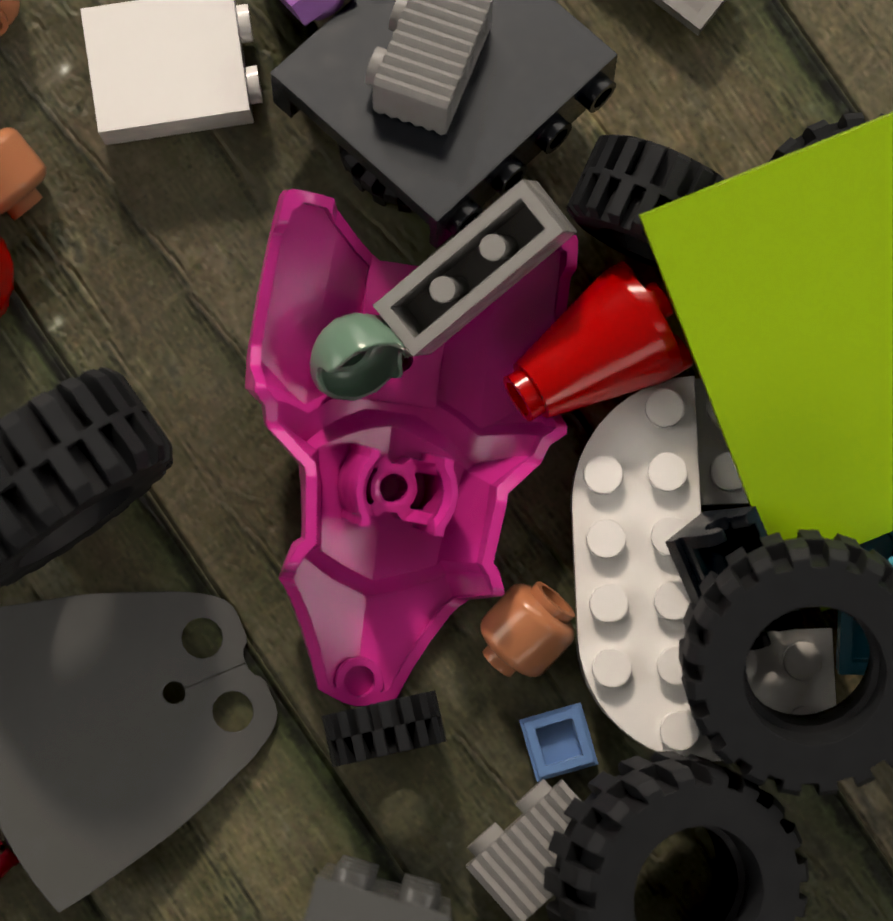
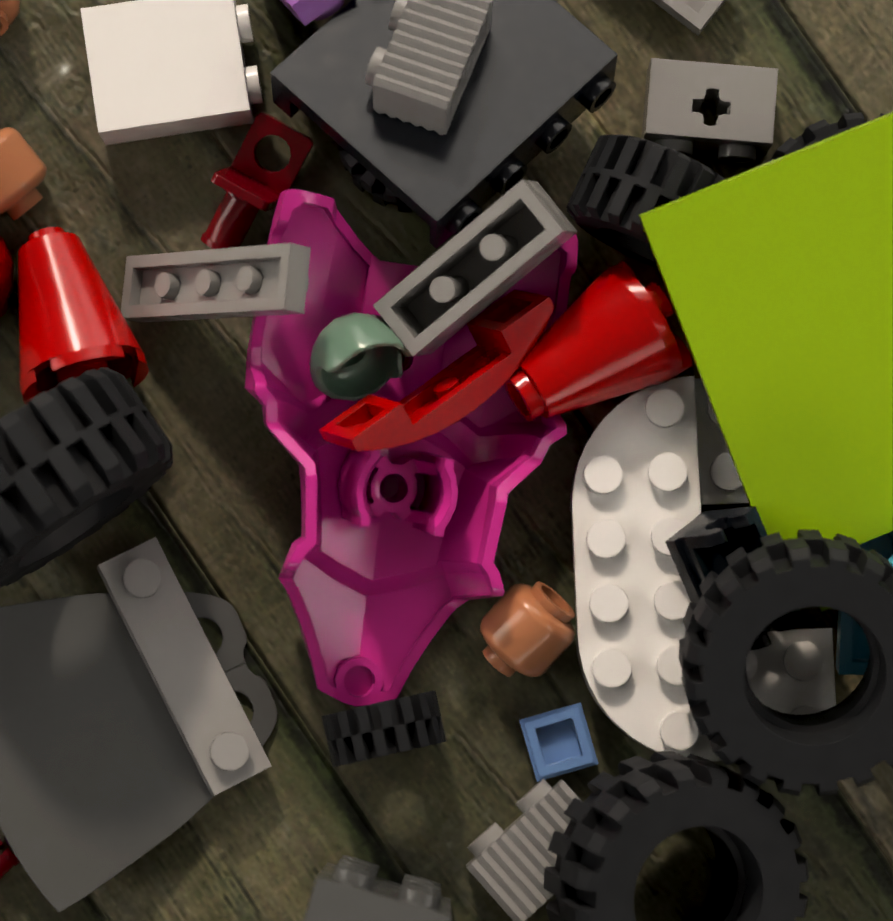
(68, 316): none -> red cone
(183, 666): none -> light grey plate
(216, 283): none -> light grey plate
(252, 186): none -> dark red bracket
(503, 340): none -> red slope
(739, 95): none -> light grey brick

